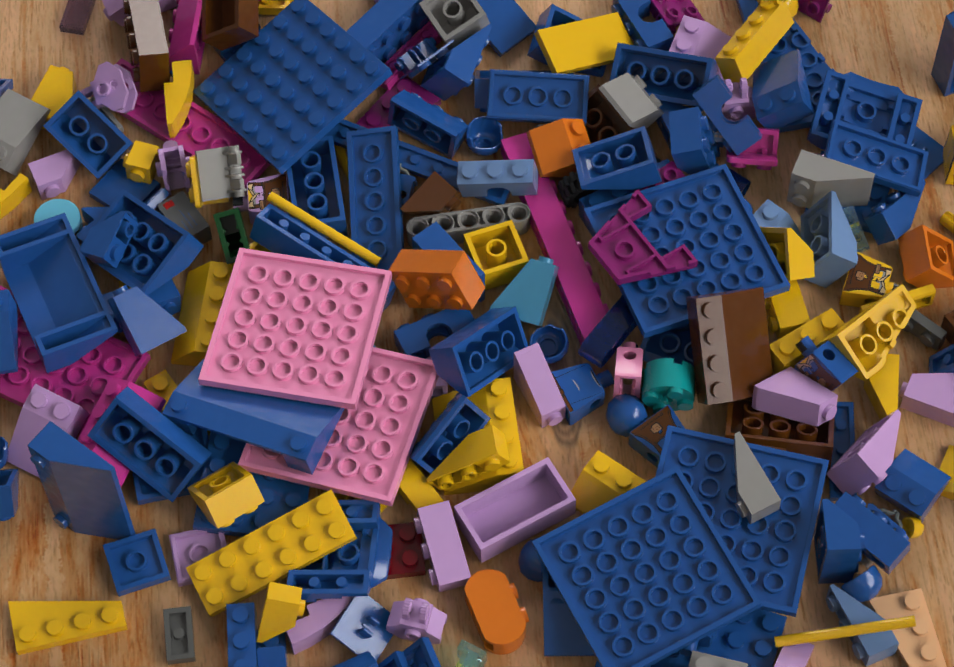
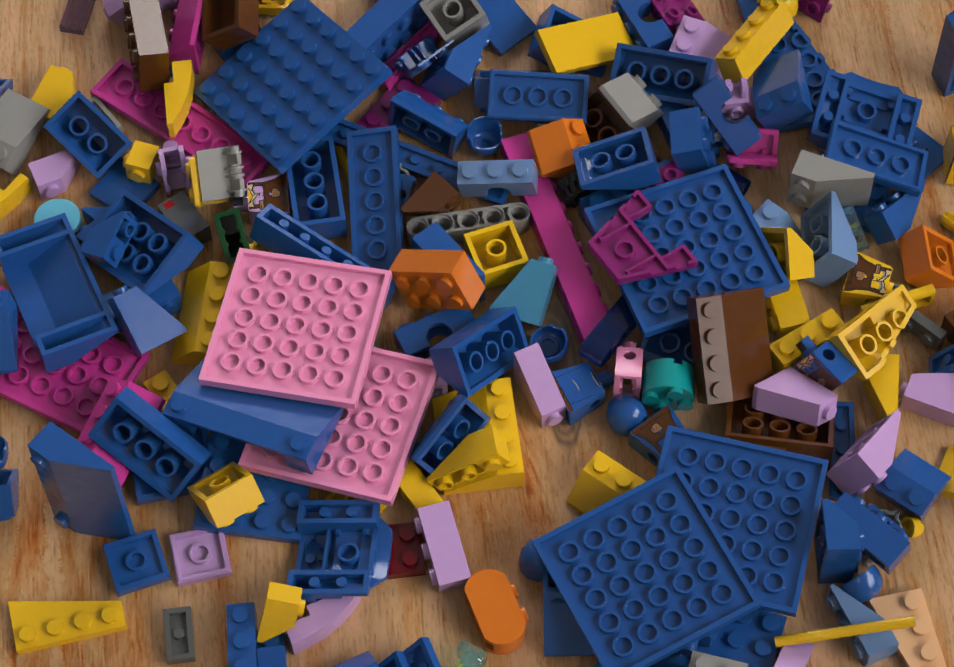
(35, 414): lavender slope -> none
(111, 90): lavender hinge -> none
(157, 198): blue tile -> none
(271, 552): yellow plate -> none
(324, 229): yellow piece -> none
(363, 627): piece -> none
(415, 620): lavender hinge -> none
(514, 509): lavender piece -> none
(753, 489): light grey slope -> none

